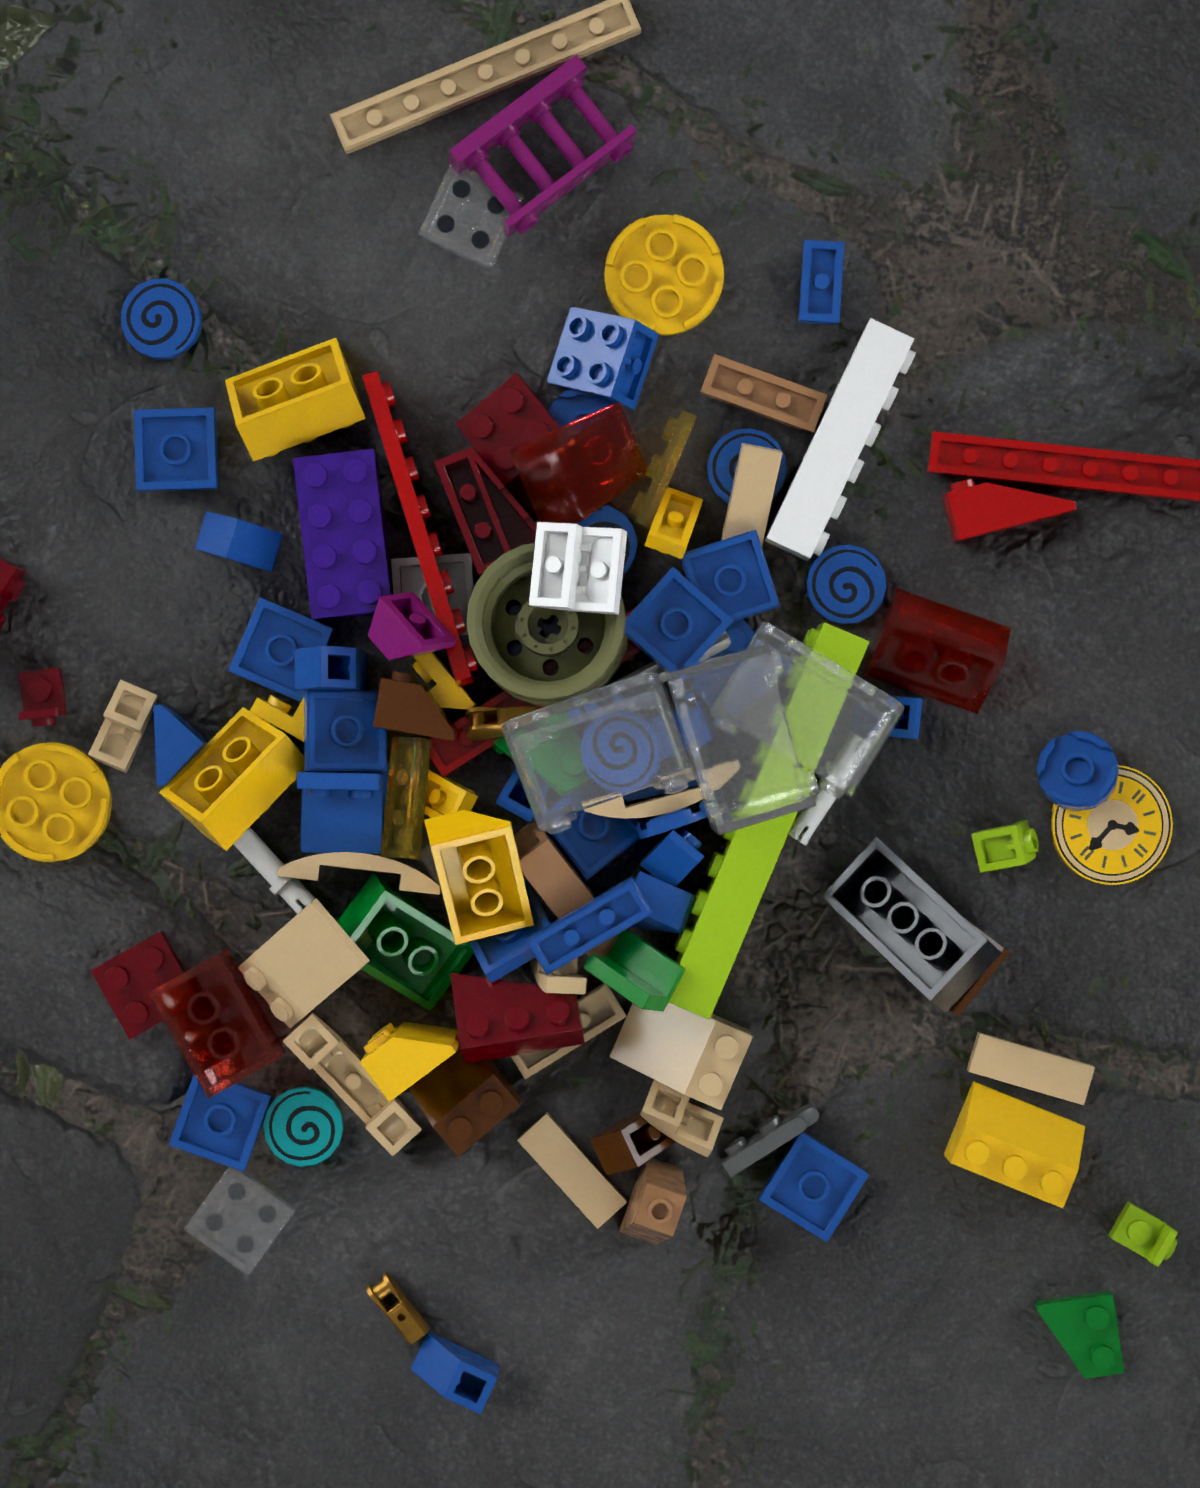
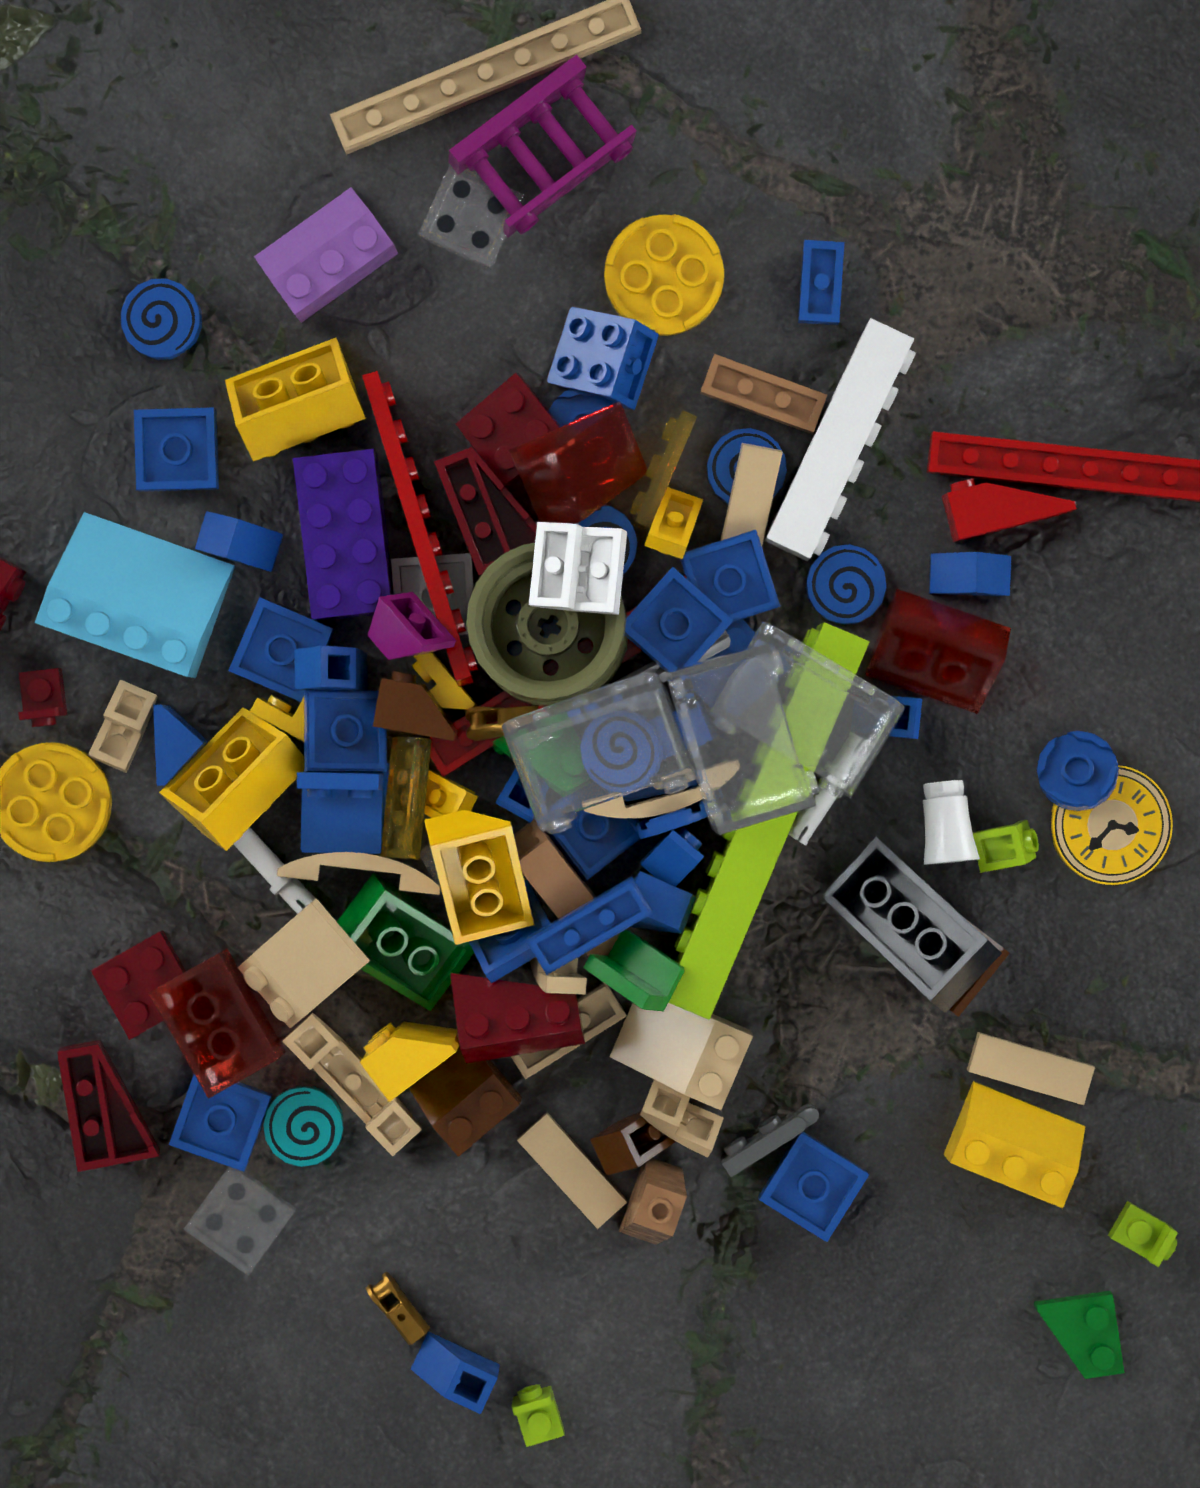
(100, 1110): none -> dark red wedge
(136, 595): none -> medium azure slope
(326, 254): none -> medium lavender slope
(537, 1414): none -> lime bracket
(947, 824): none -> white plant
(970, 574): none -> blue slope

